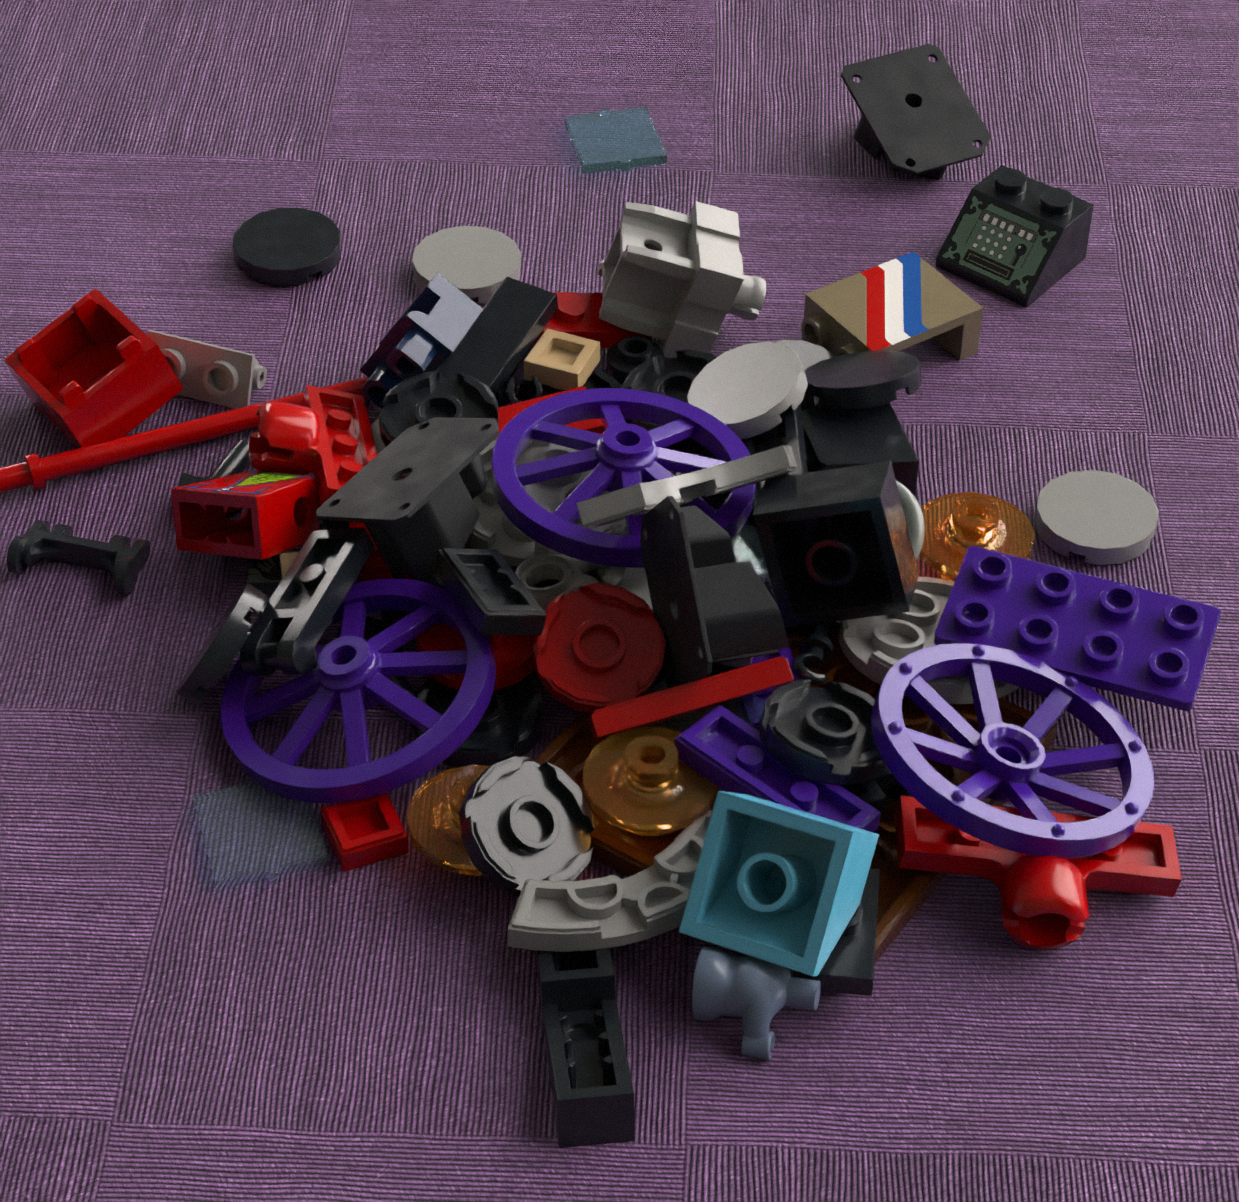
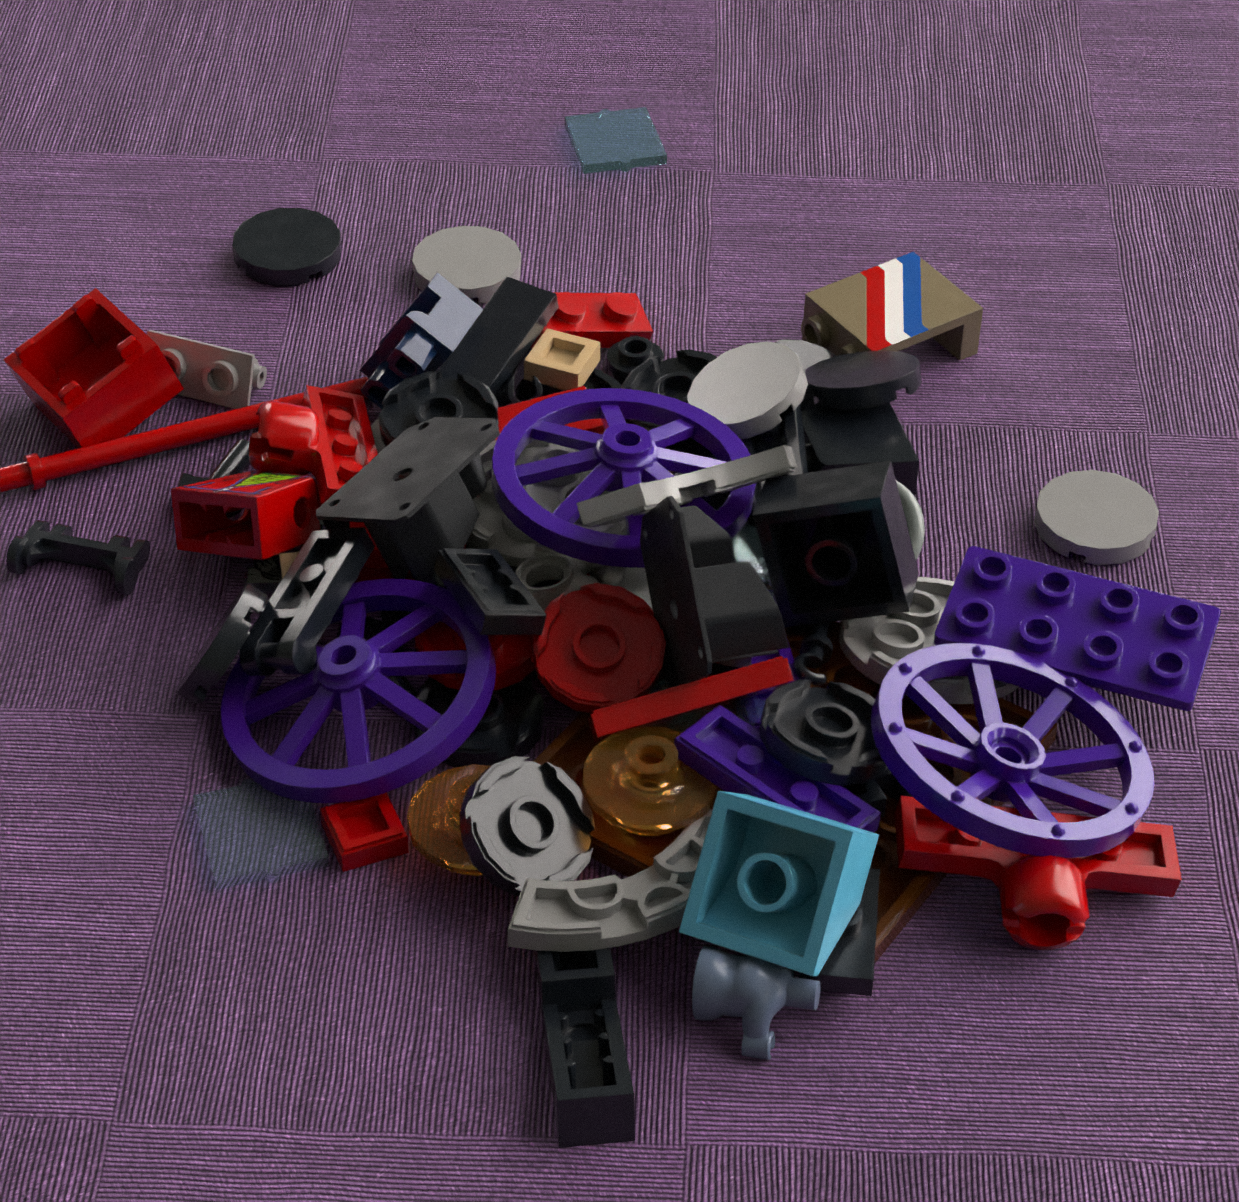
(677, 276): light grey piece -> none
(915, 112): black piece -> none
(972, 520): clear orange piece -> none
(1016, 236): black slope -> none

